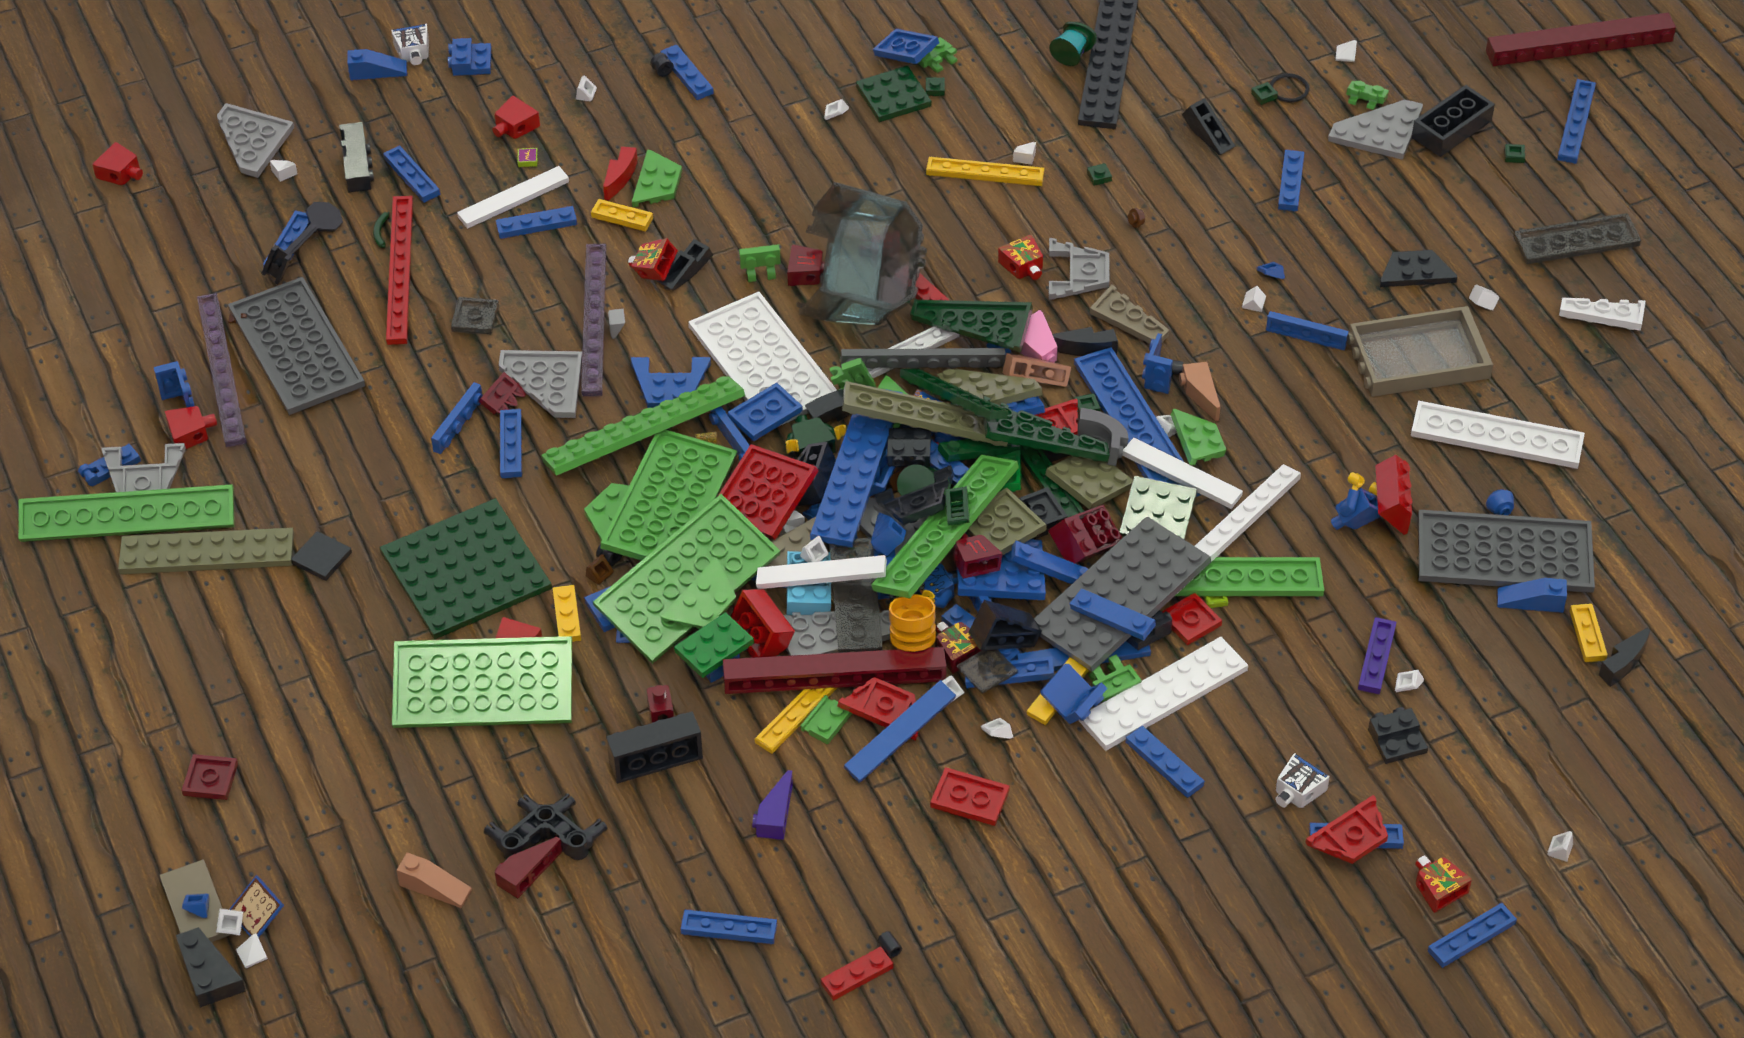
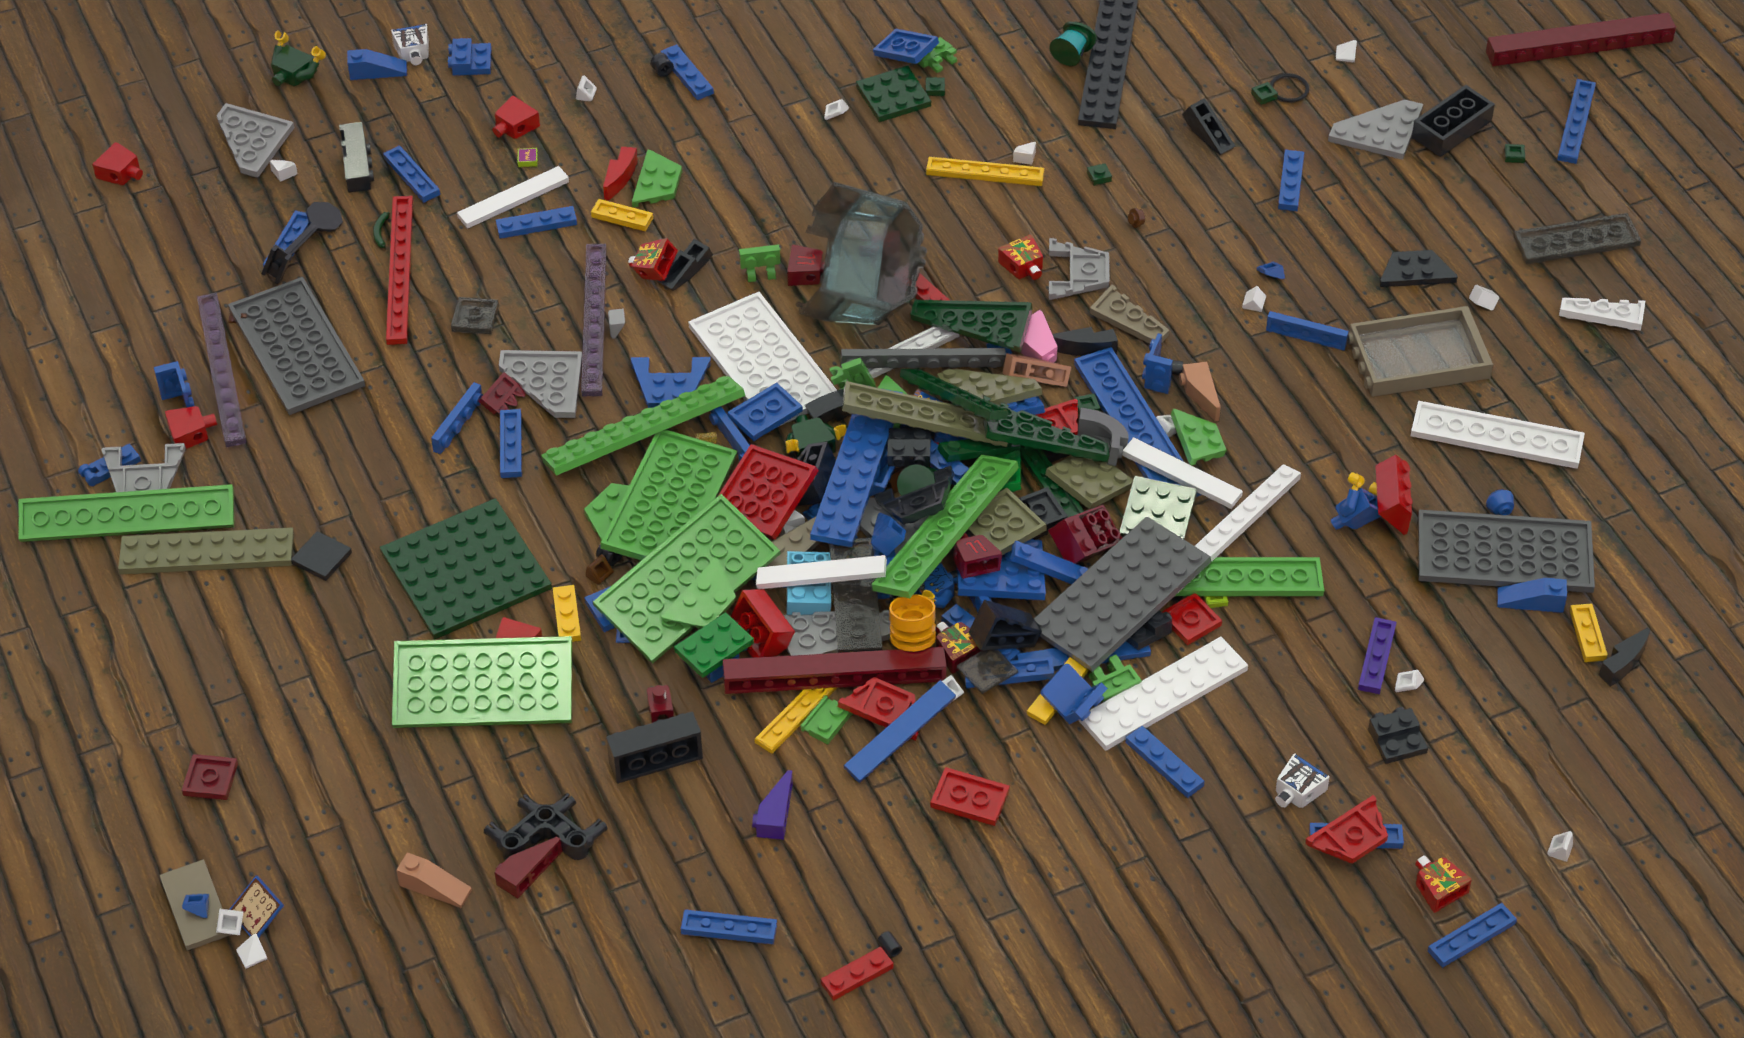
(207, 968): black wedge -> none
(293, 65): none -> dark green torso
(814, 551): white slope -> none
(954, 495): dark green slope -> none
(998, 728): white slope -> none
(1112, 614): blue plate -> none
(1373, 94): bright green plate -> none

